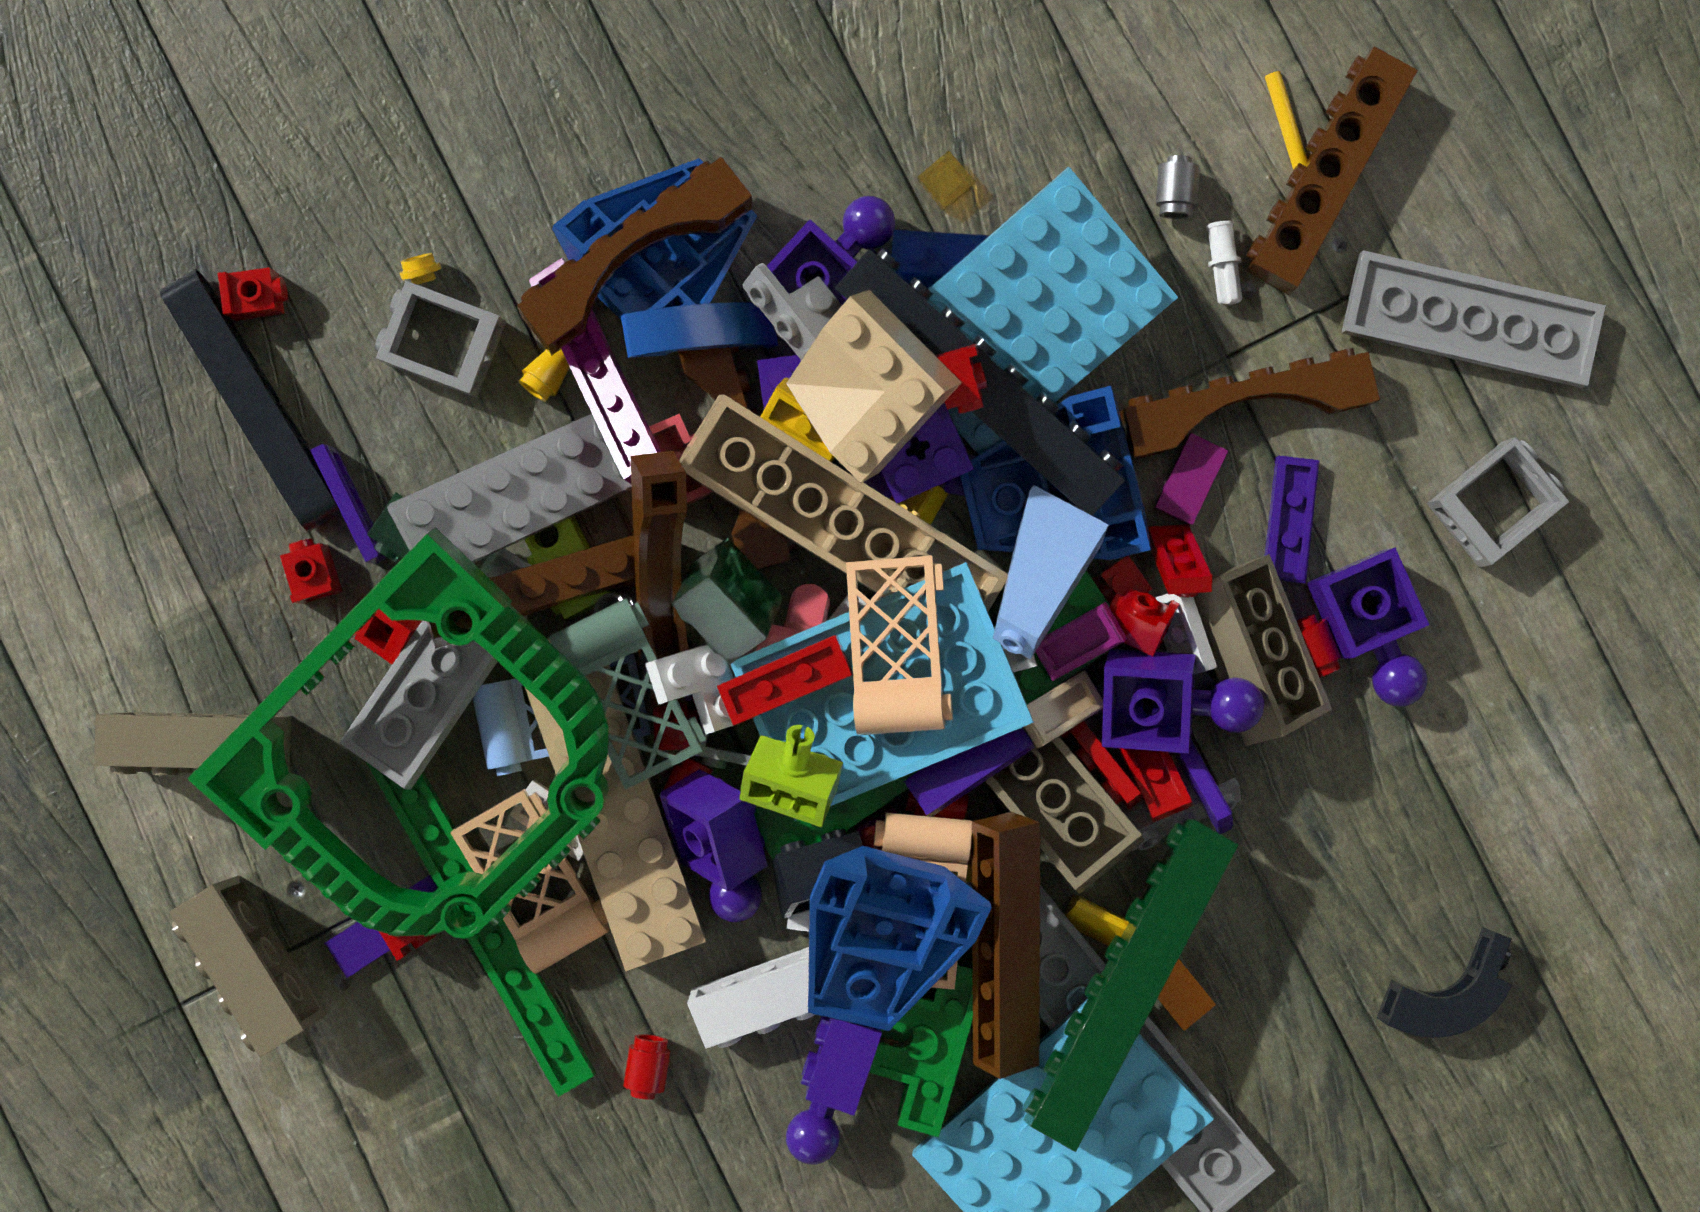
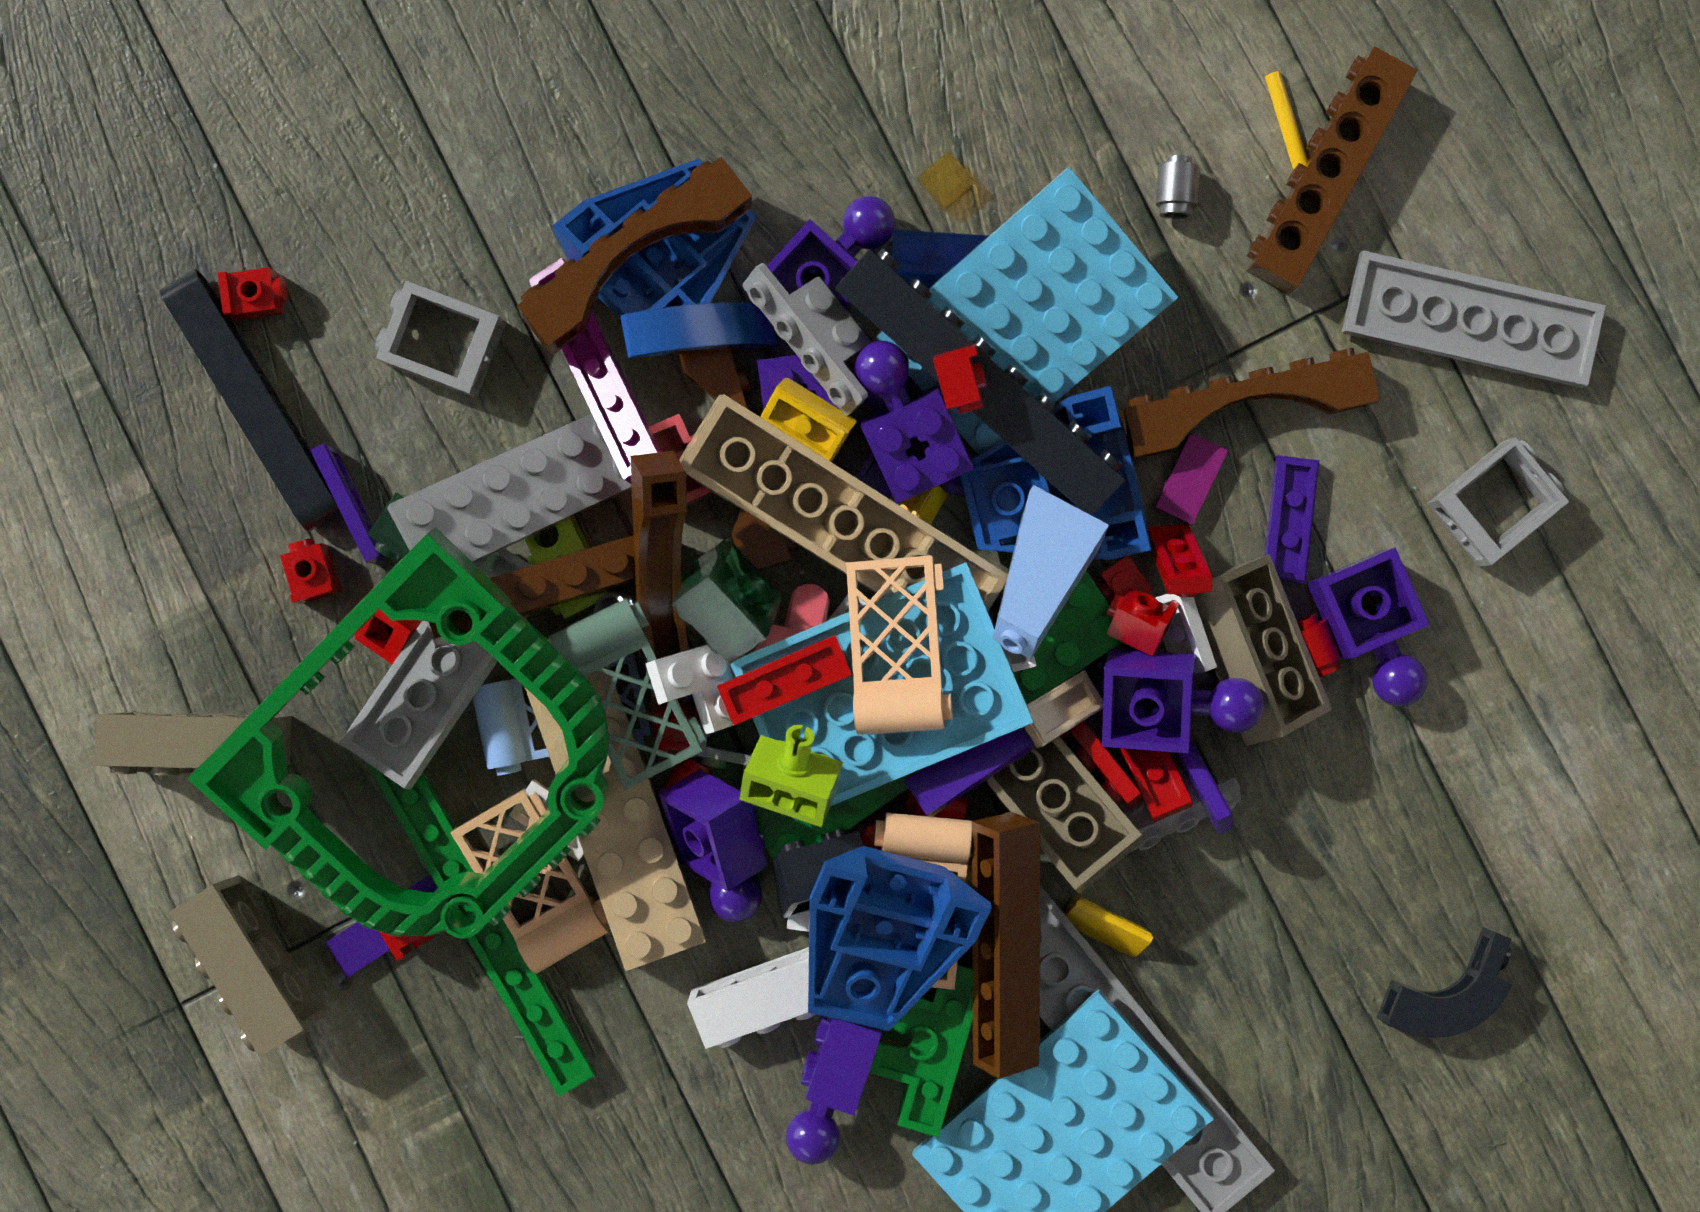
(420, 268): yellow plate -> none
(545, 375): yellow cone -> none
(647, 1066): red brick -> none
(869, 385): tan slope -> none
(1080, 641): magenta tile -> none
(1129, 983): dark green brick -> none
(1184, 997): orange tile -> none
(1224, 262): white axle -> none

